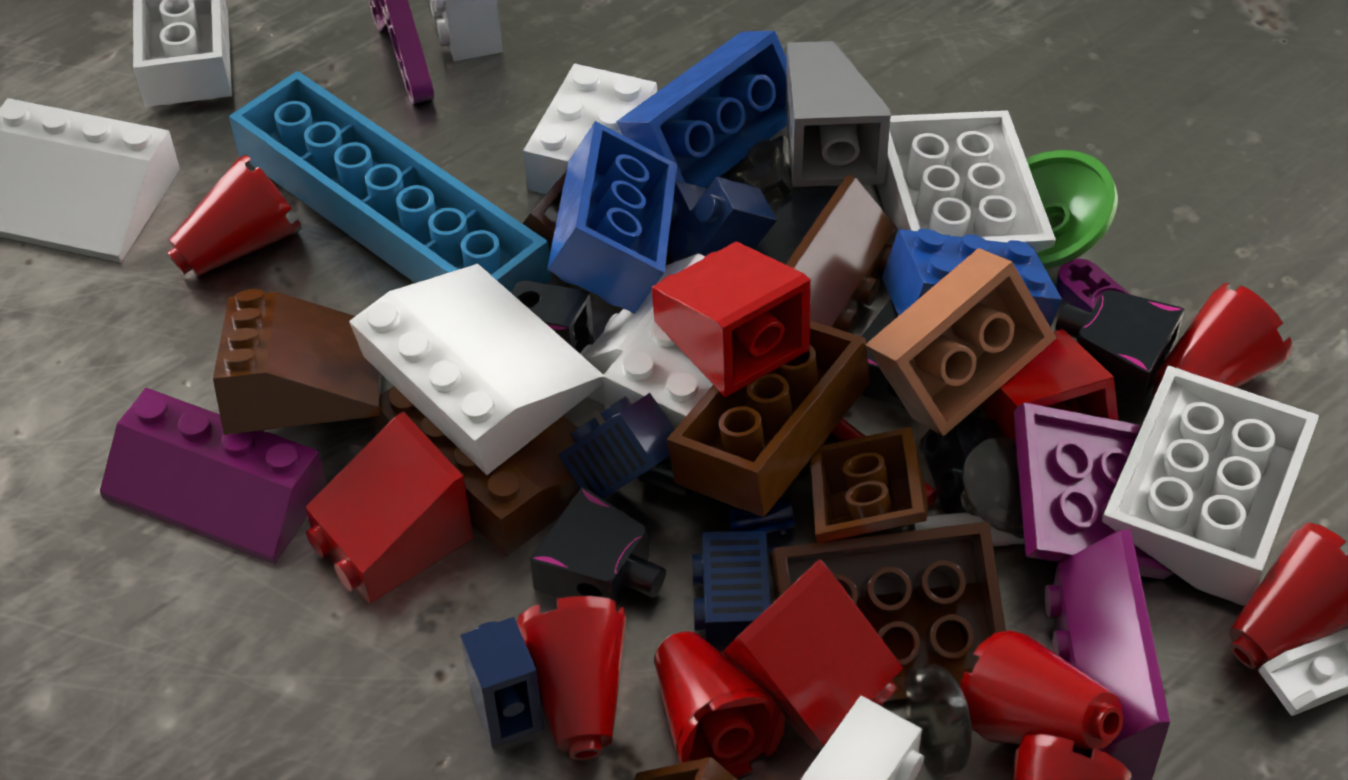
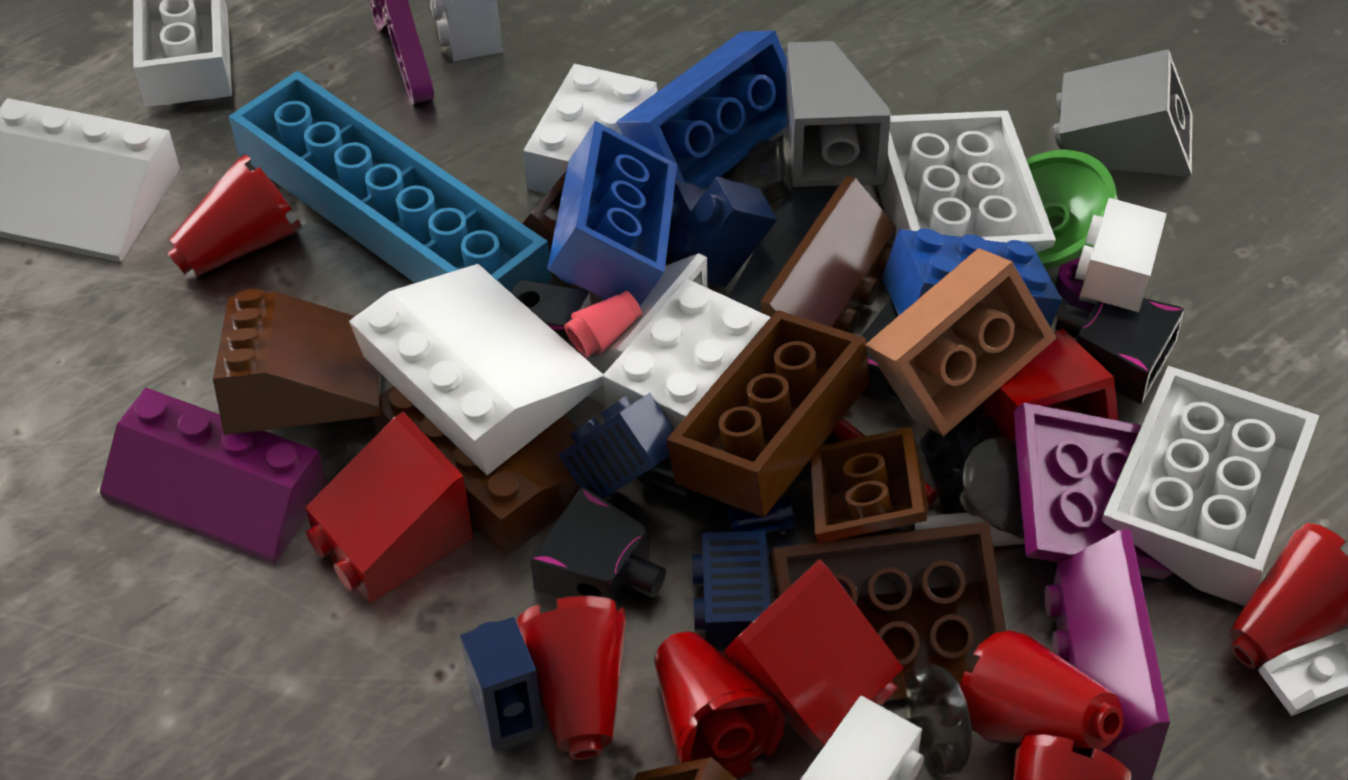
(601, 324): none -> coral cone
(735, 315): red slope -> none
(1123, 254): none -> white brick
(1128, 115): none -> light grey slope
(1230, 340): red cone -> none

